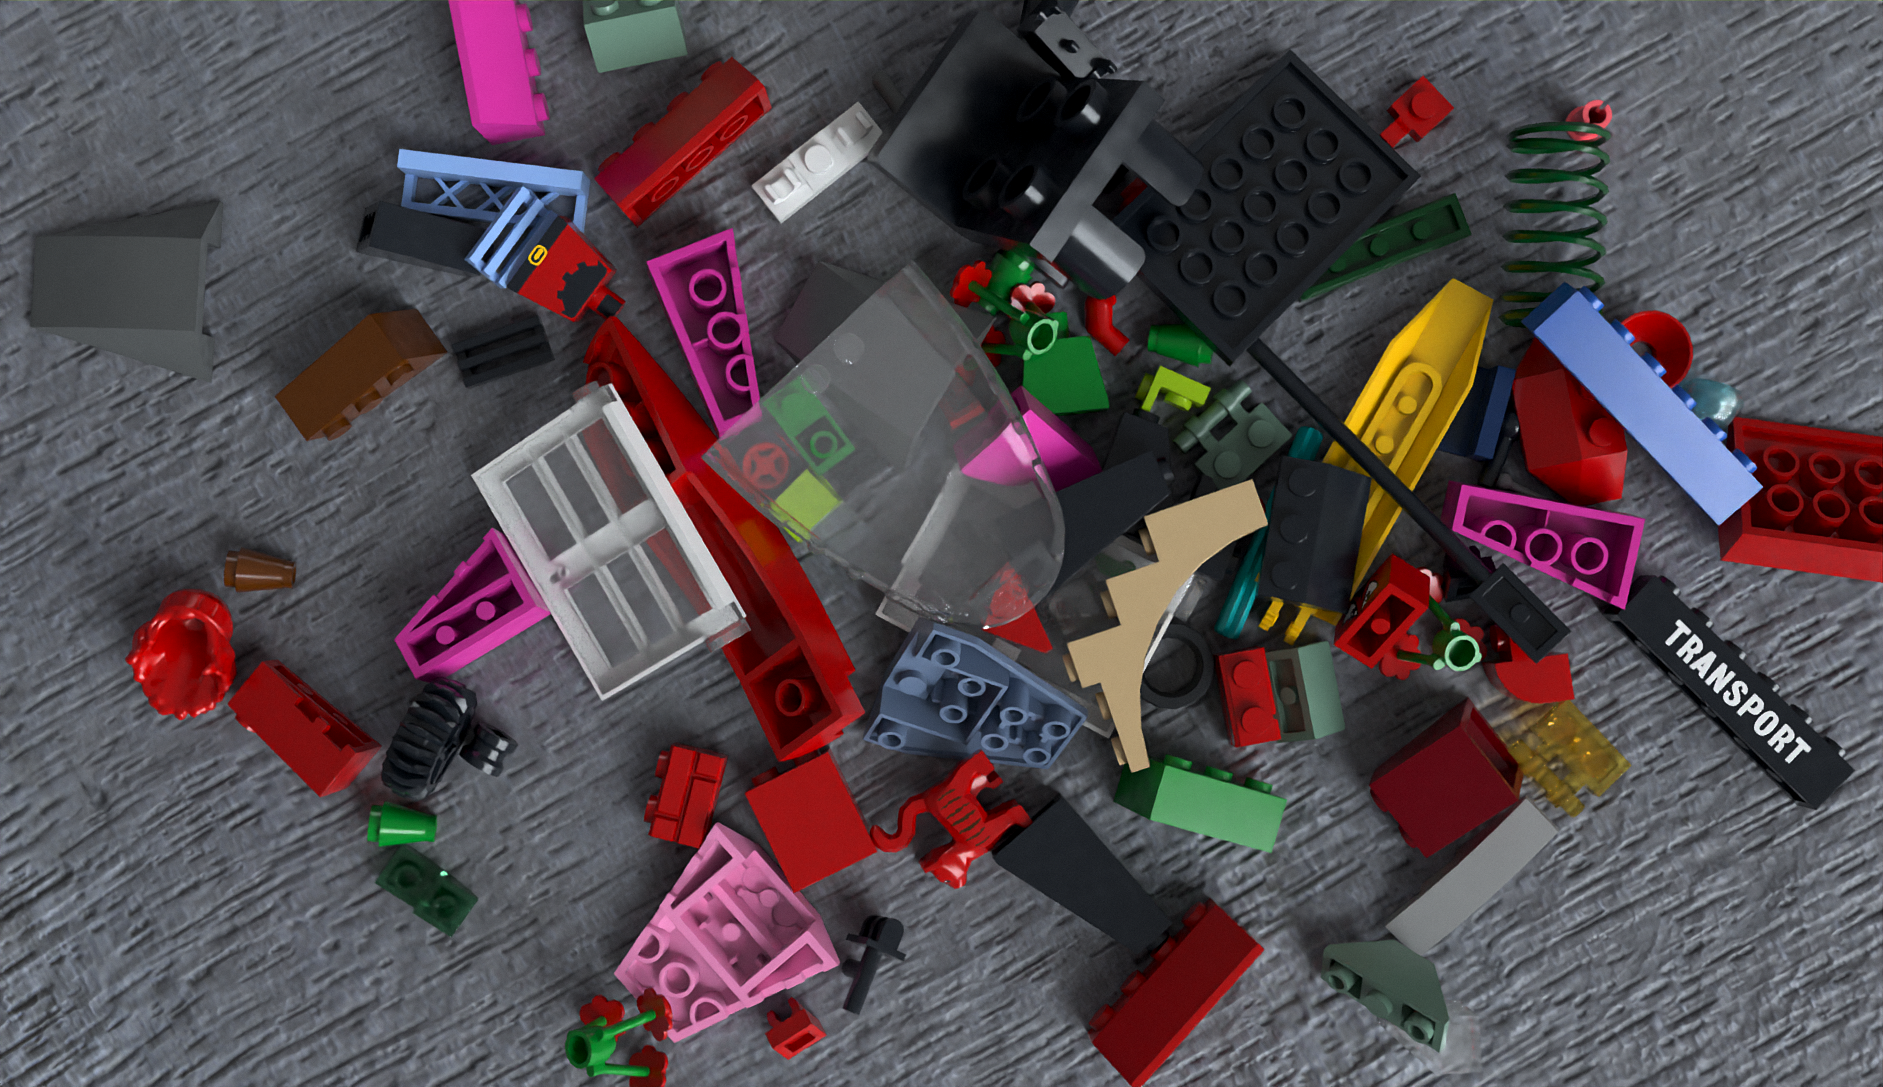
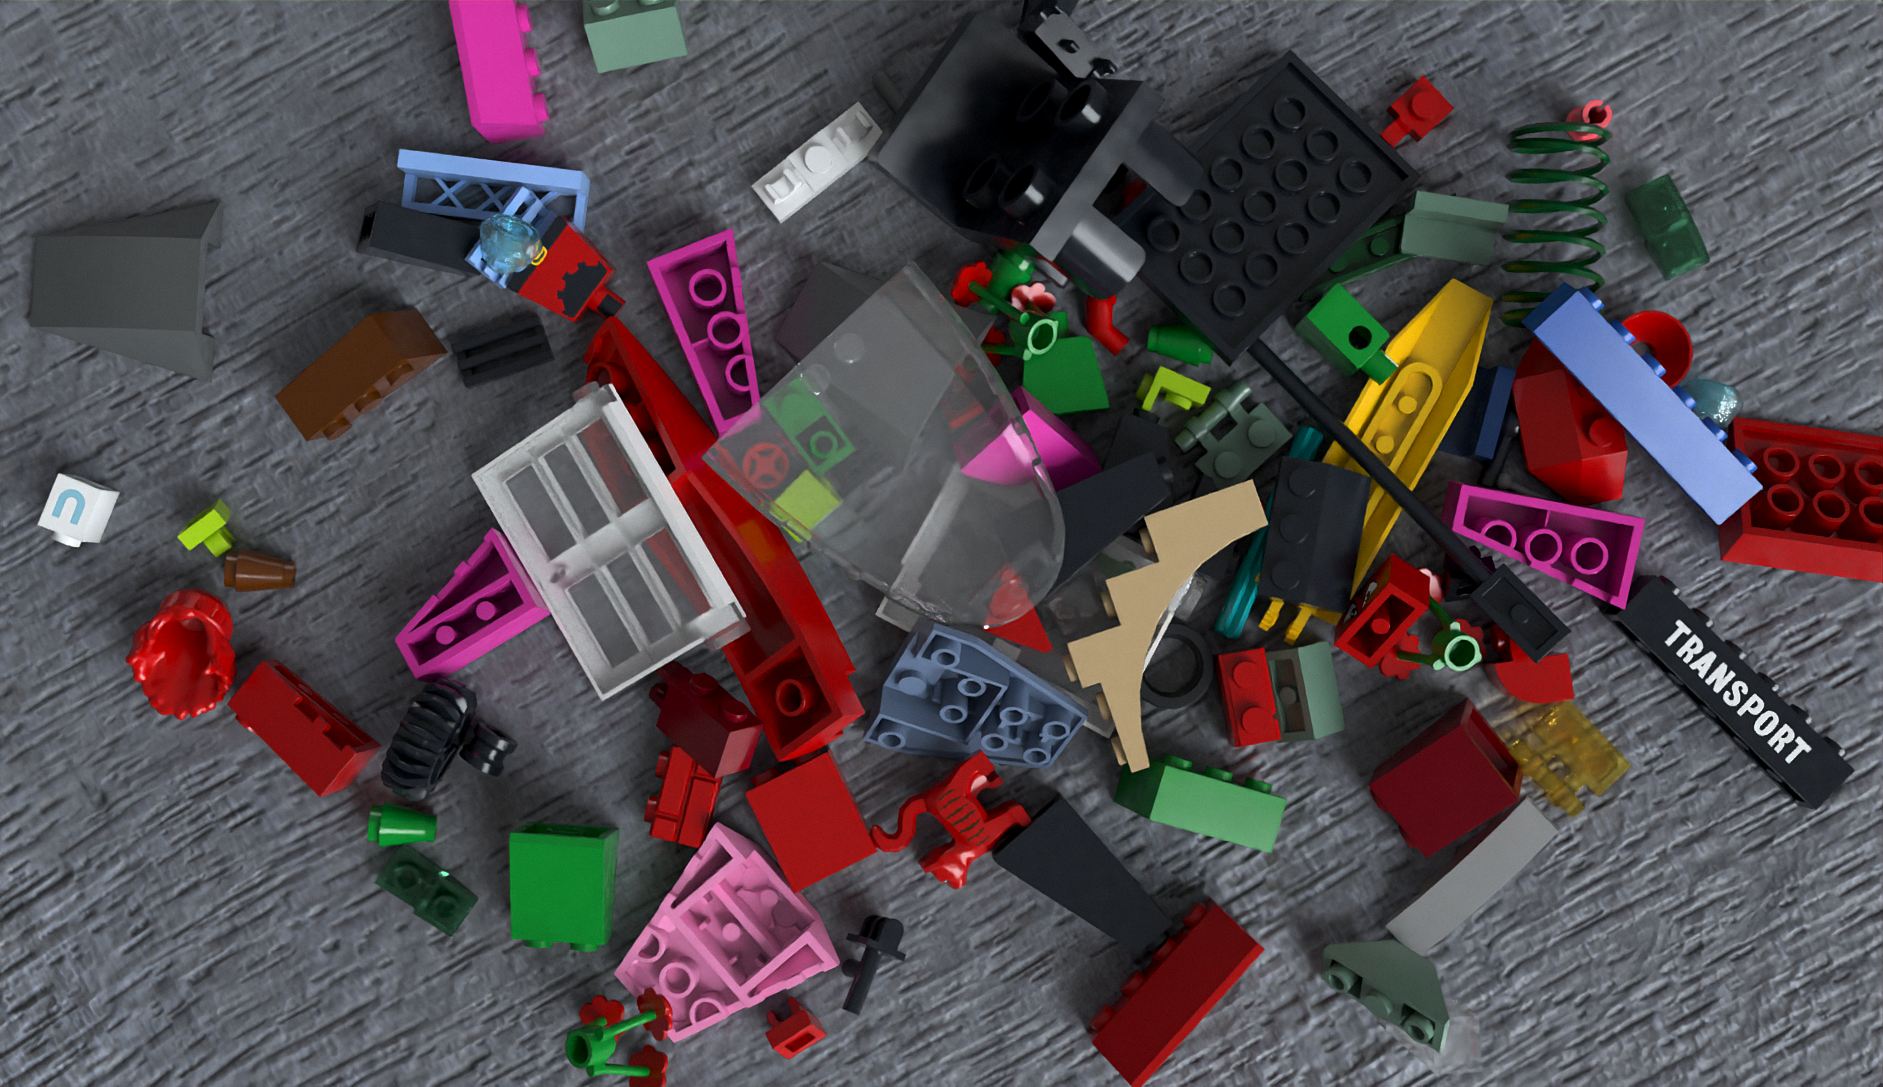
(77, 510): none -> white brick
(209, 528): none -> lime tile
(508, 243): none -> clear light blue cone
(562, 884): none -> green slope
(684, 140): red slope -> none
(705, 720): none -> dark red hinge
(1329, 329): none -> green torso
(1451, 227): none -> sand green panel
(1668, 227): none -> clear green slope

